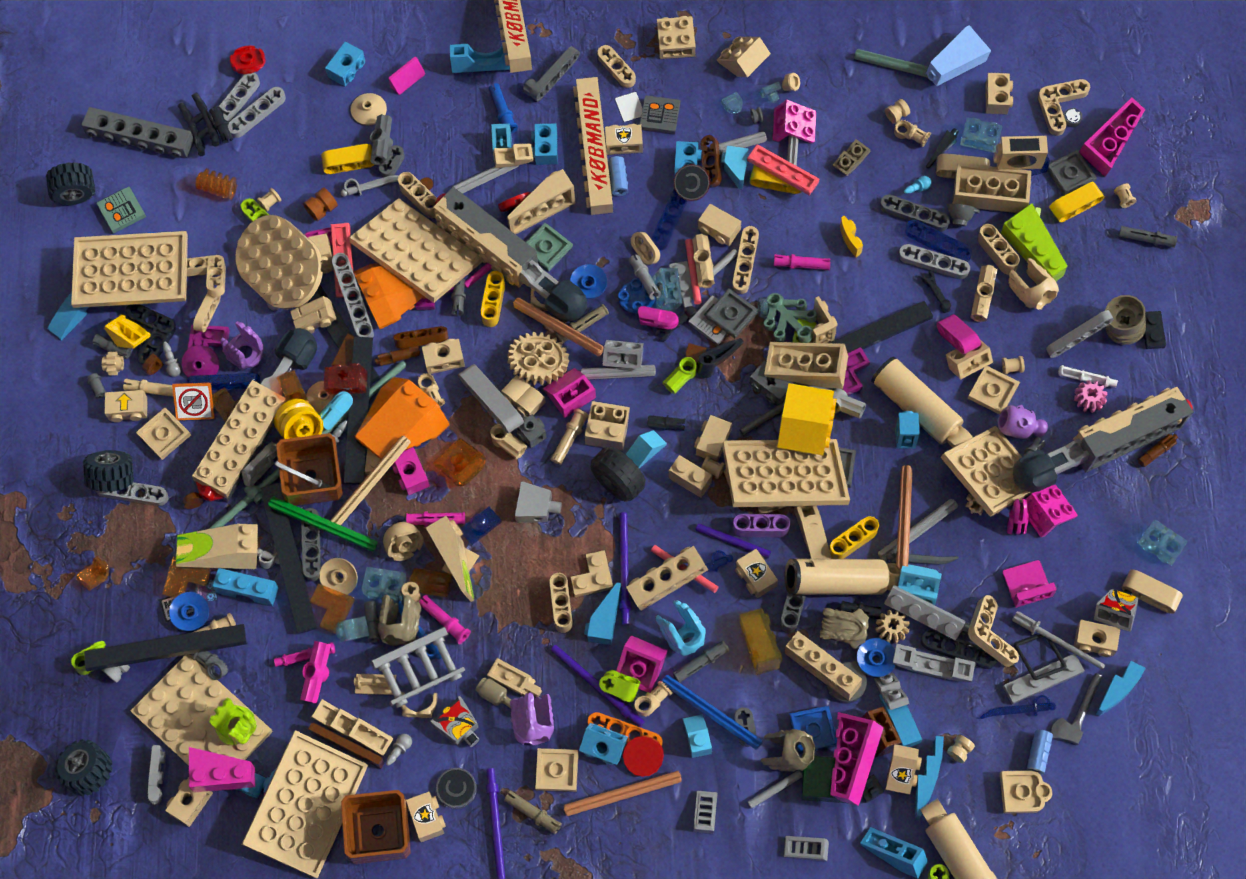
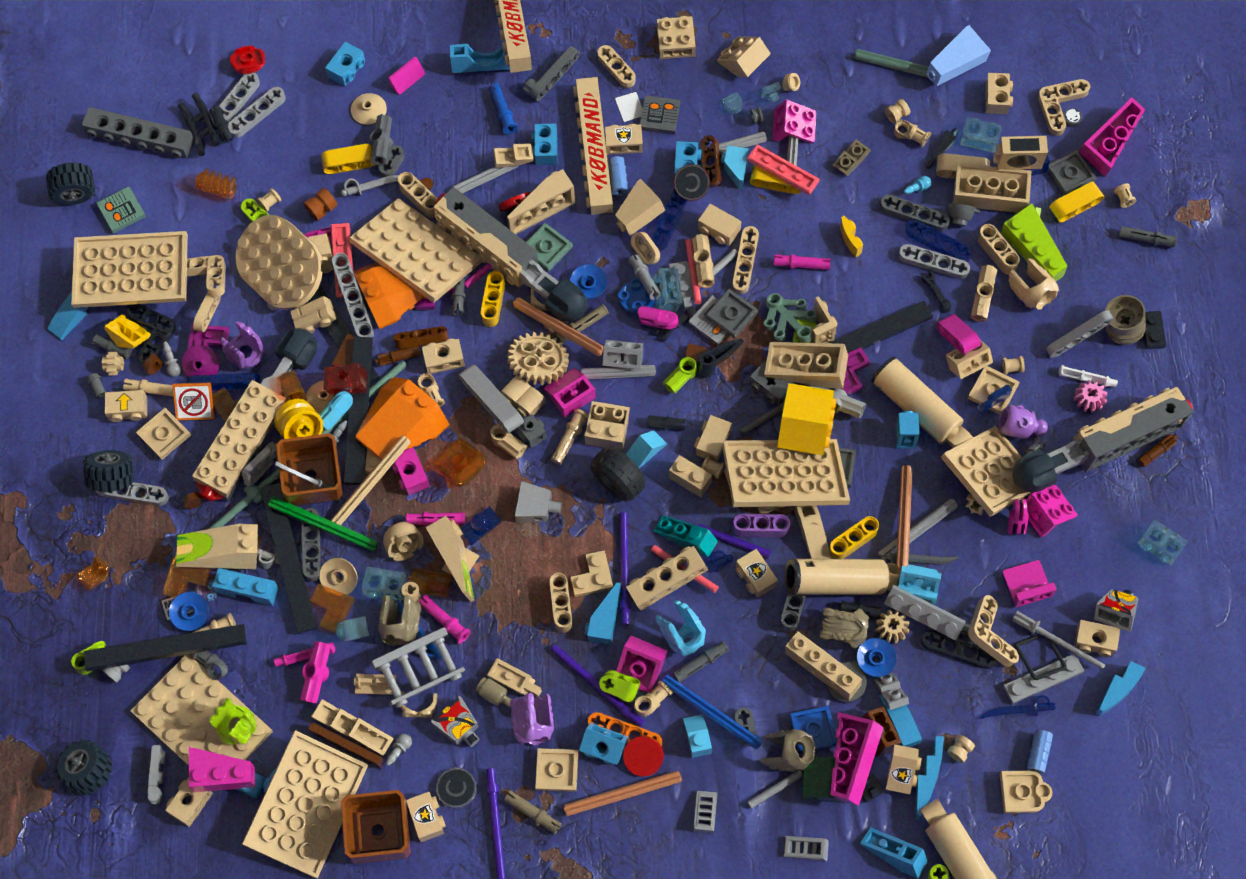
(372, 621): dark grey pin -> none
(501, 136): medium azure slope -> none
(638, 208): none -> tan slope
(686, 535): none -> teal slope
(760, 641): clear yellow wedge -> none
(762, 307): clear light blue tile -> none
(933, 665): light grey slope -> none
(995, 398): none -> clear blue tile
(1072, 732): flat silver piece -> none
(1152, 591): tan beam -> none

